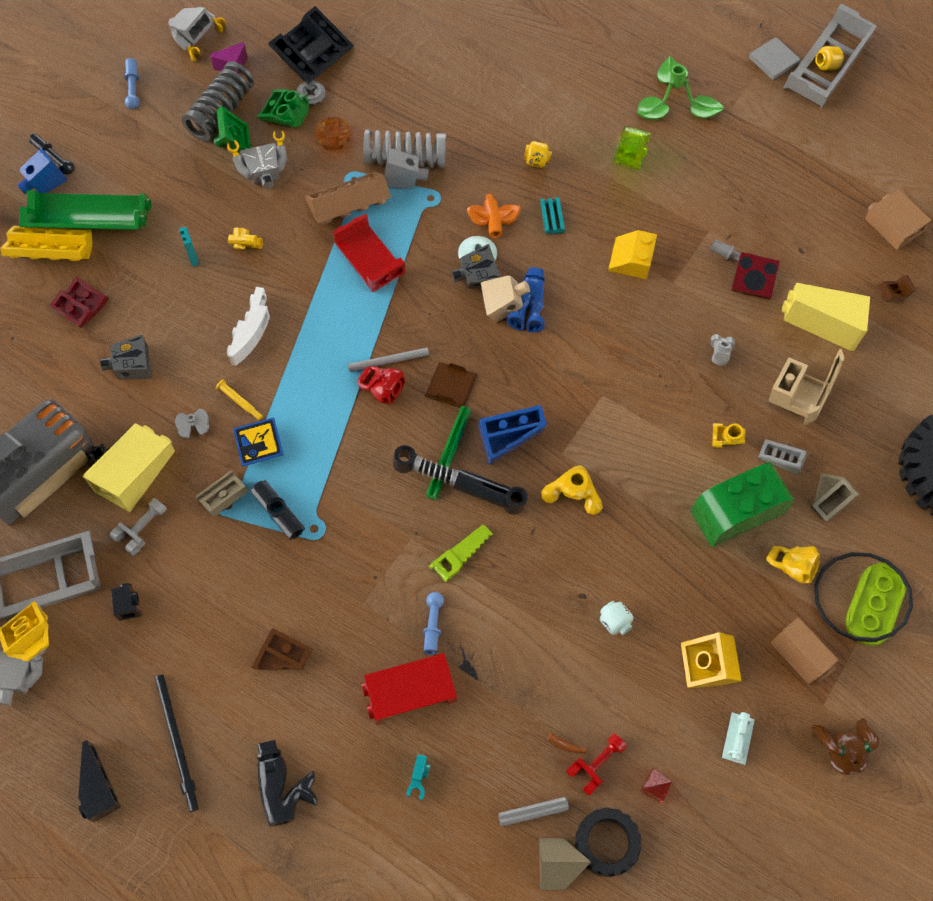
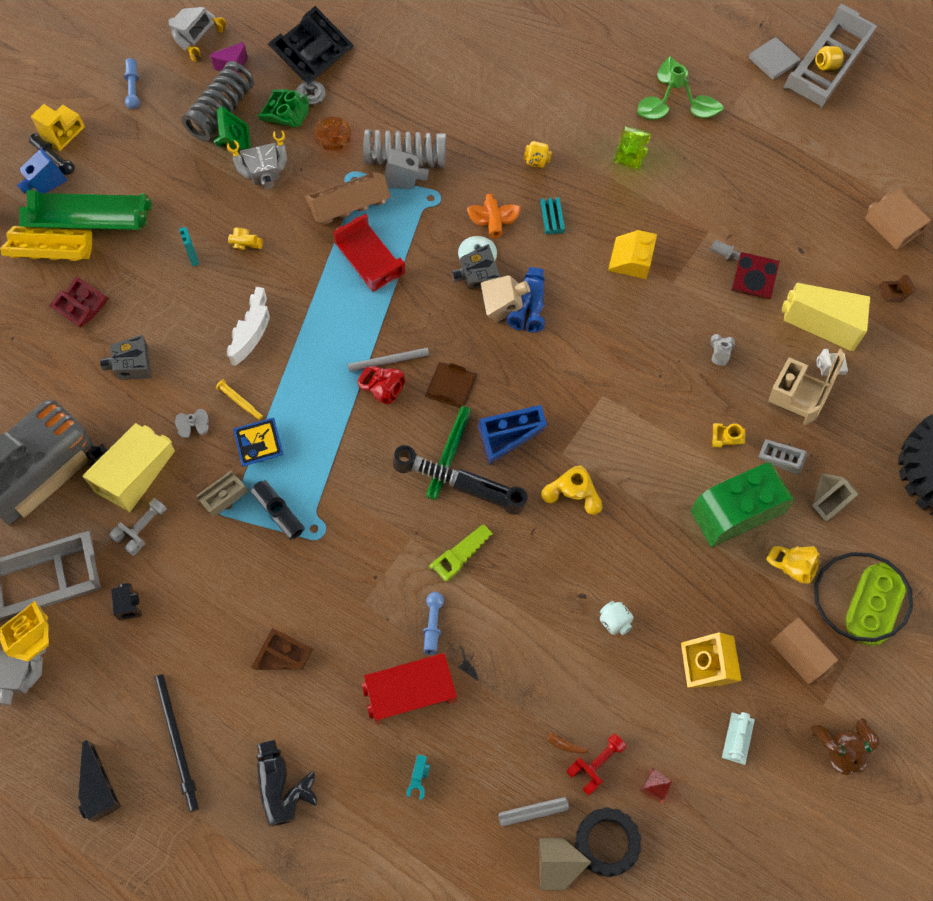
(57, 126): none -> yellow brick
(825, 362): none -> white bracket

